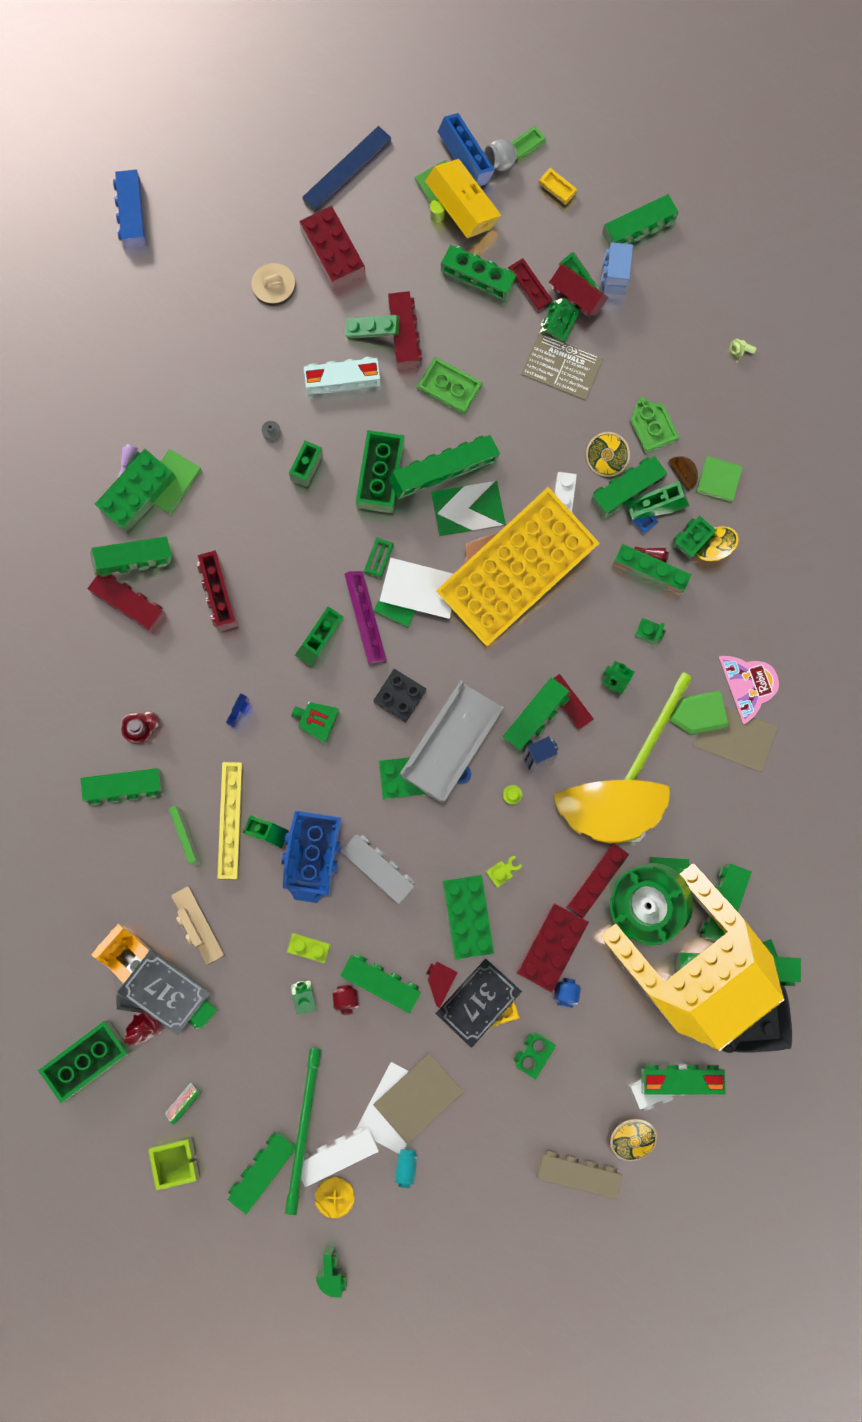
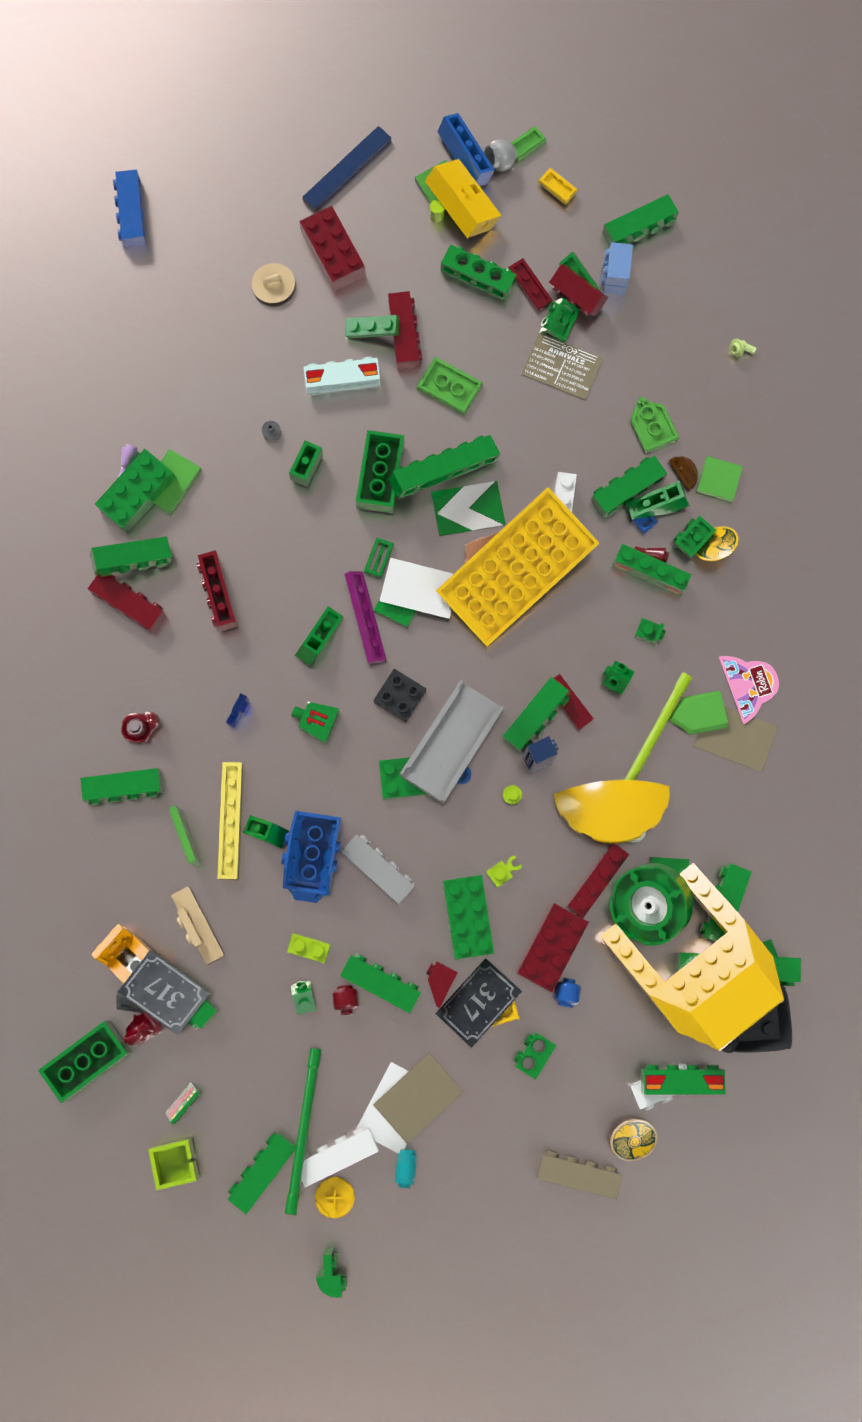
(608, 454): shield -> none

